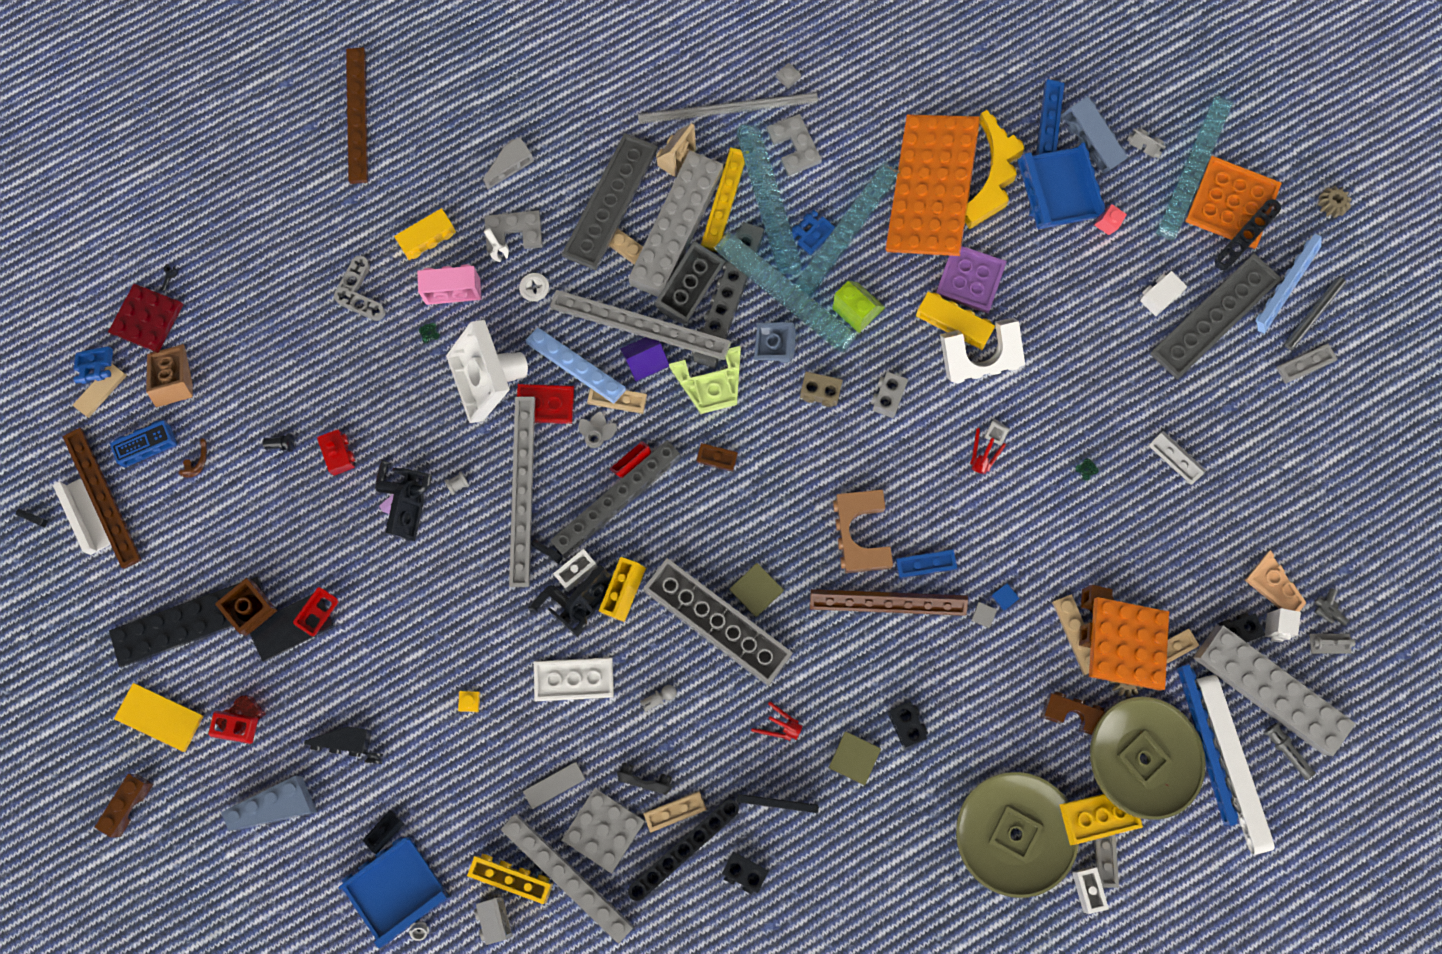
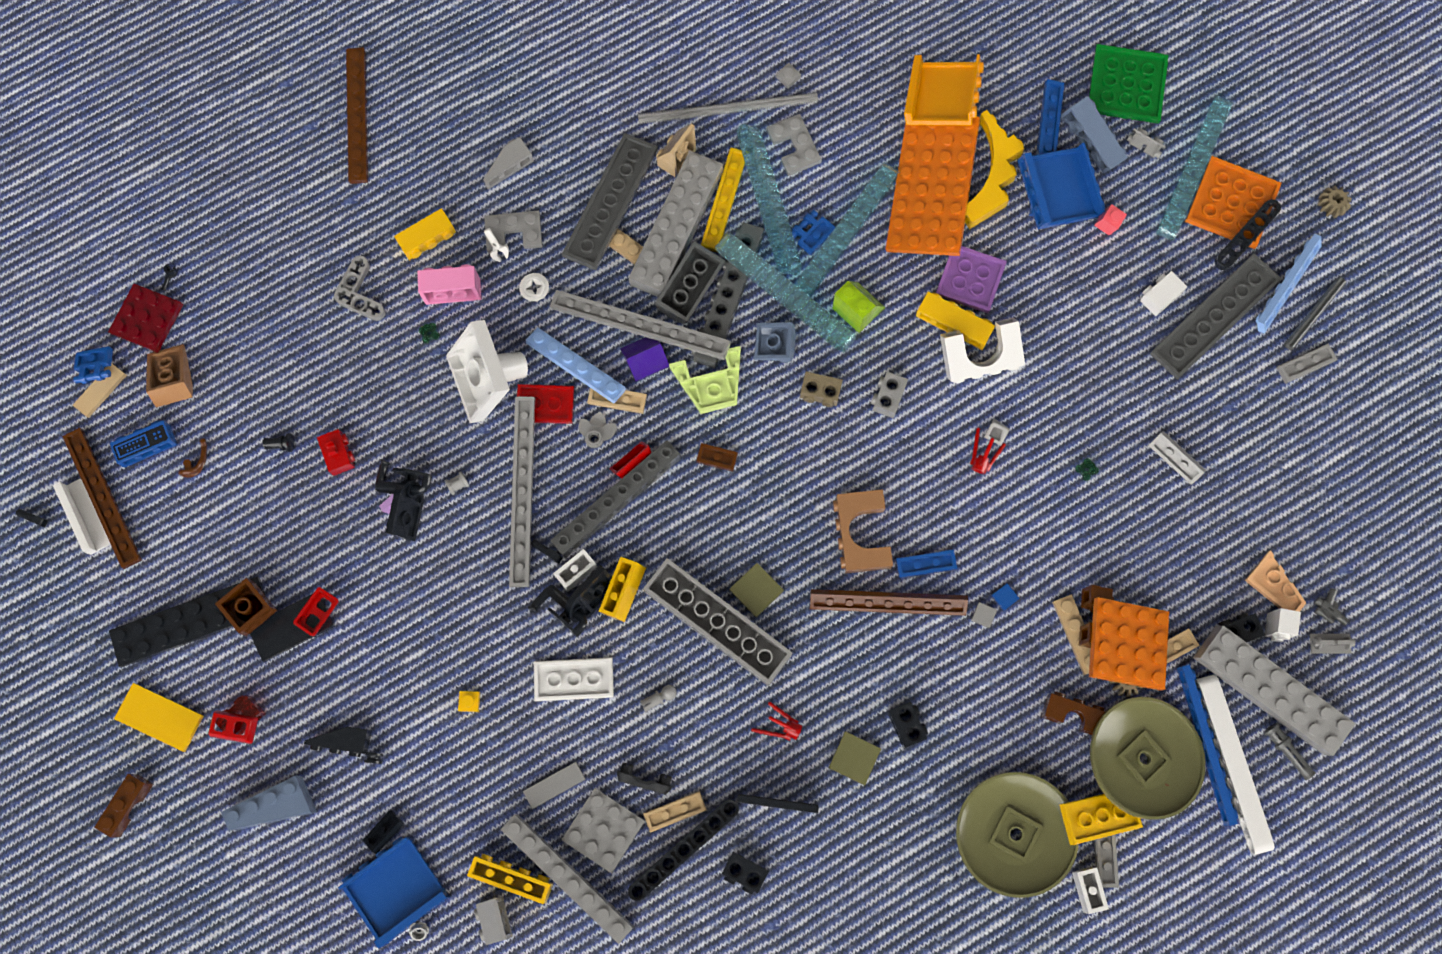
(943, 92): none -> light orange panel
(1128, 83): none -> green plate

